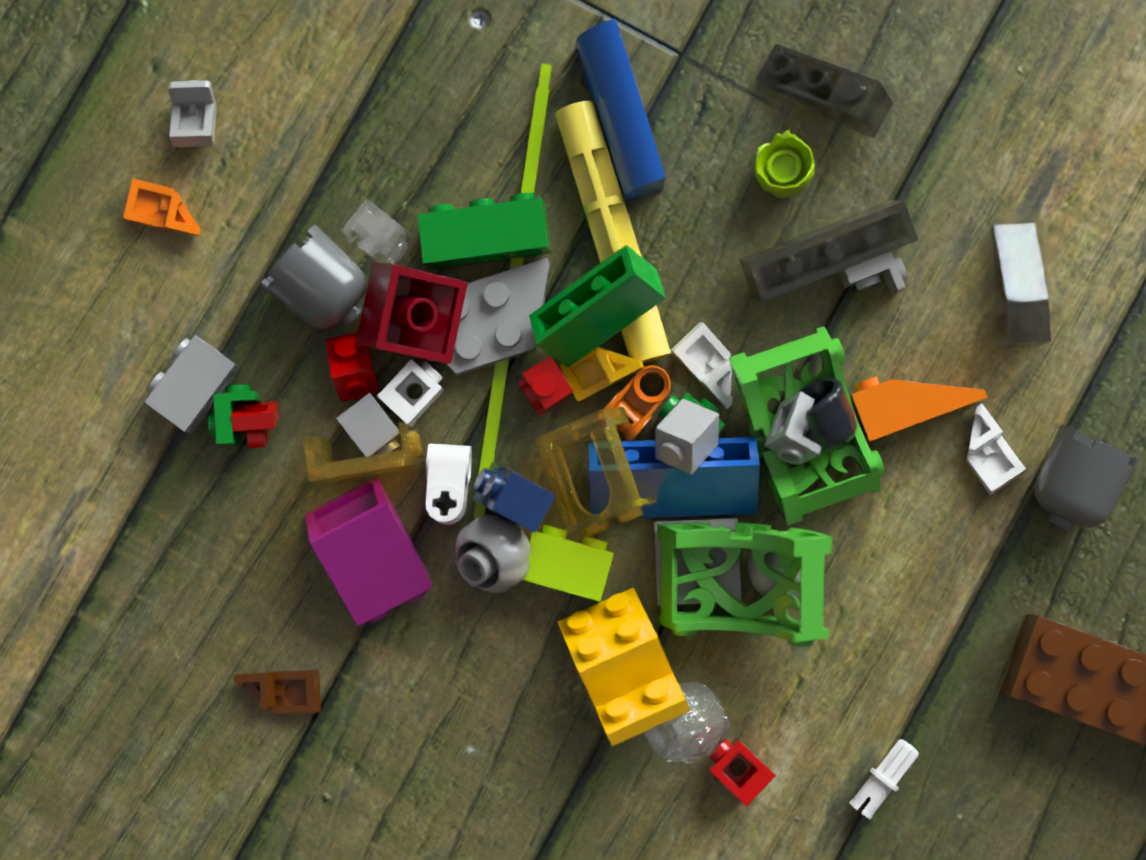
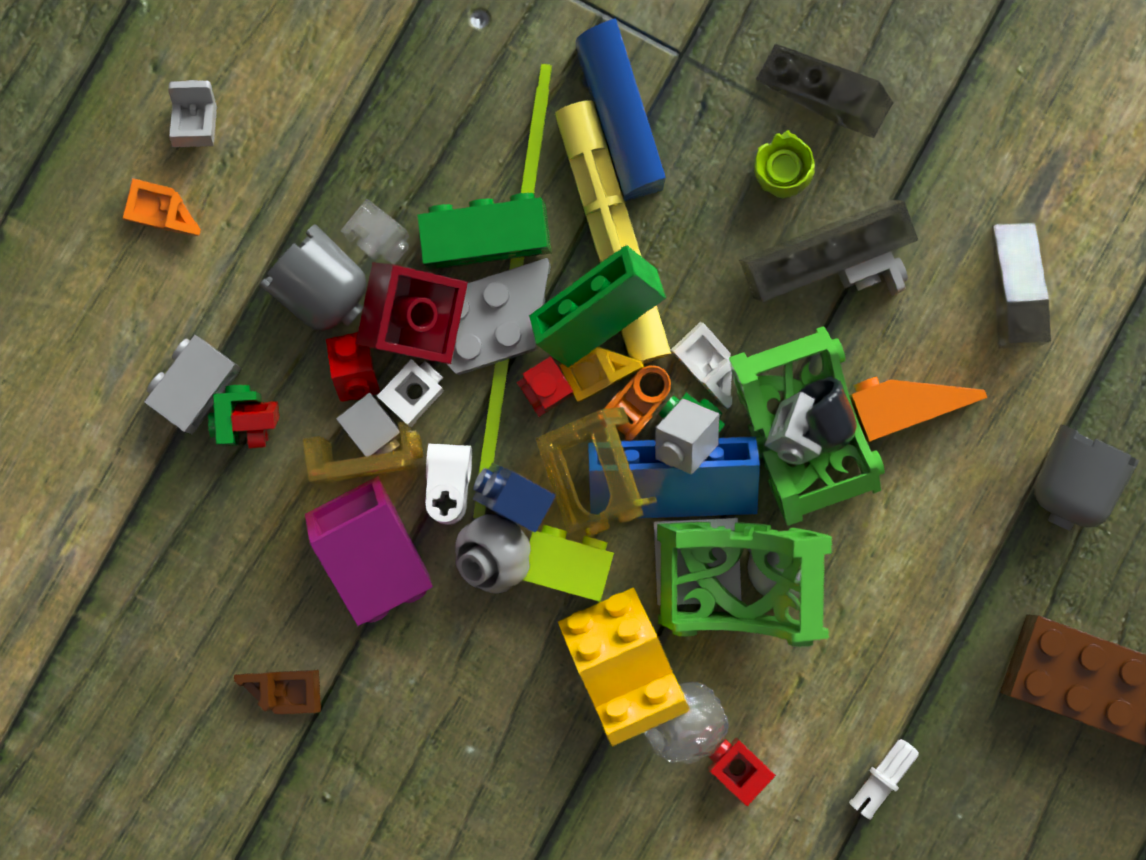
(990, 454): white slope -> none

